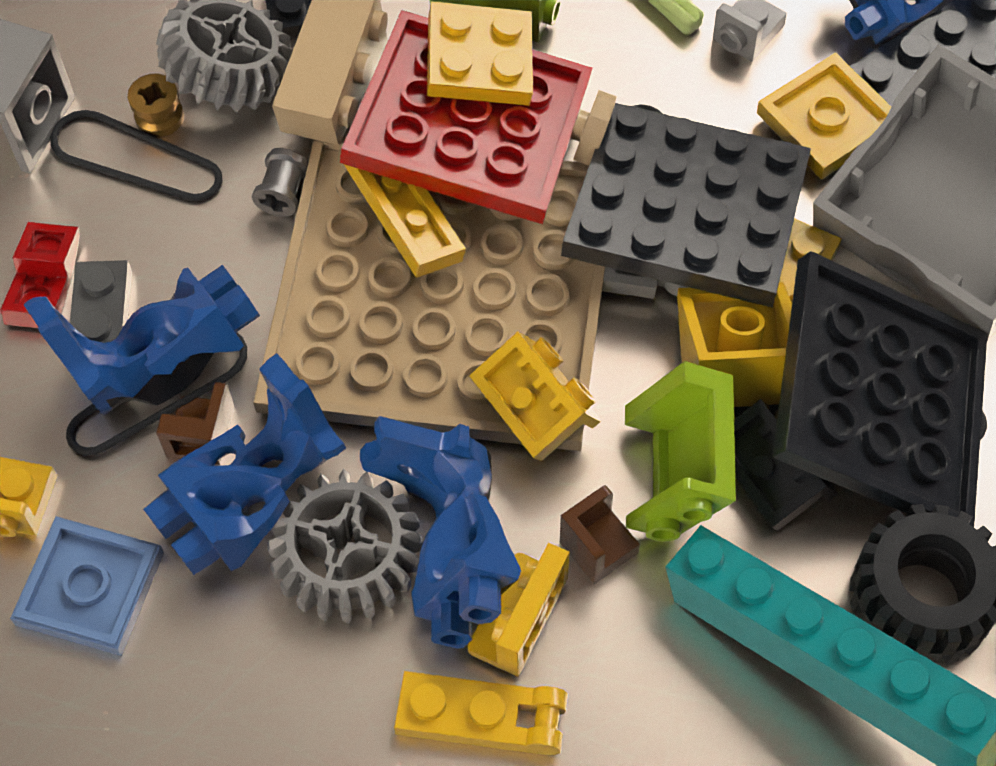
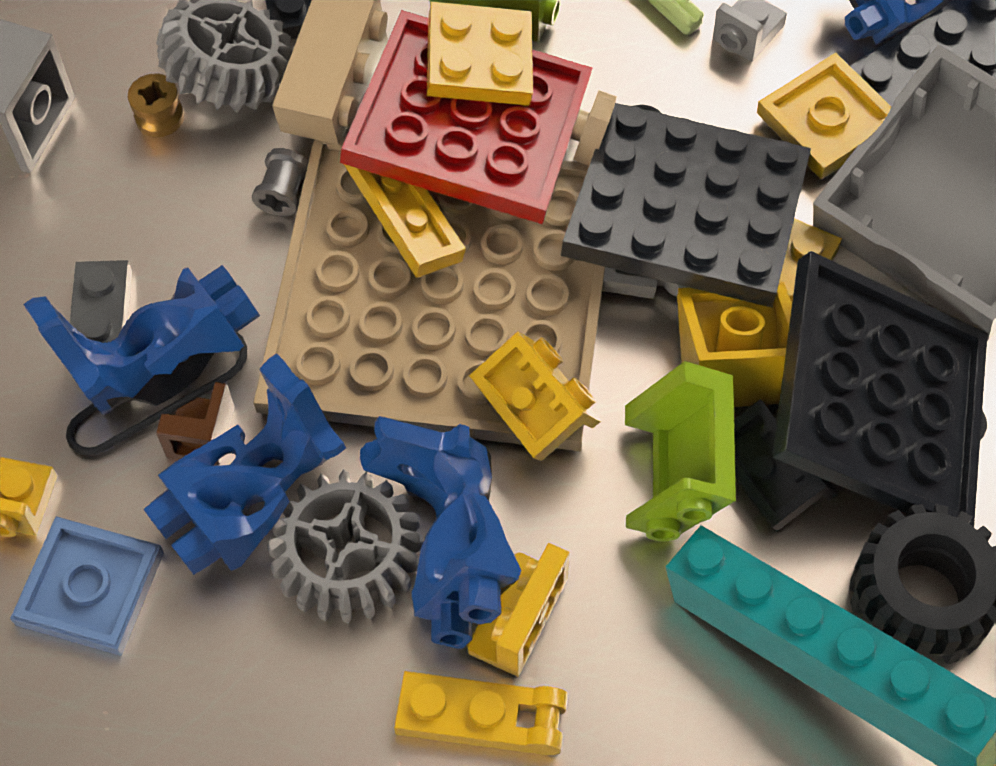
(43, 268): red slope -> none
(128, 177): black piece -> none
(596, 535): reddish brown panel -> none

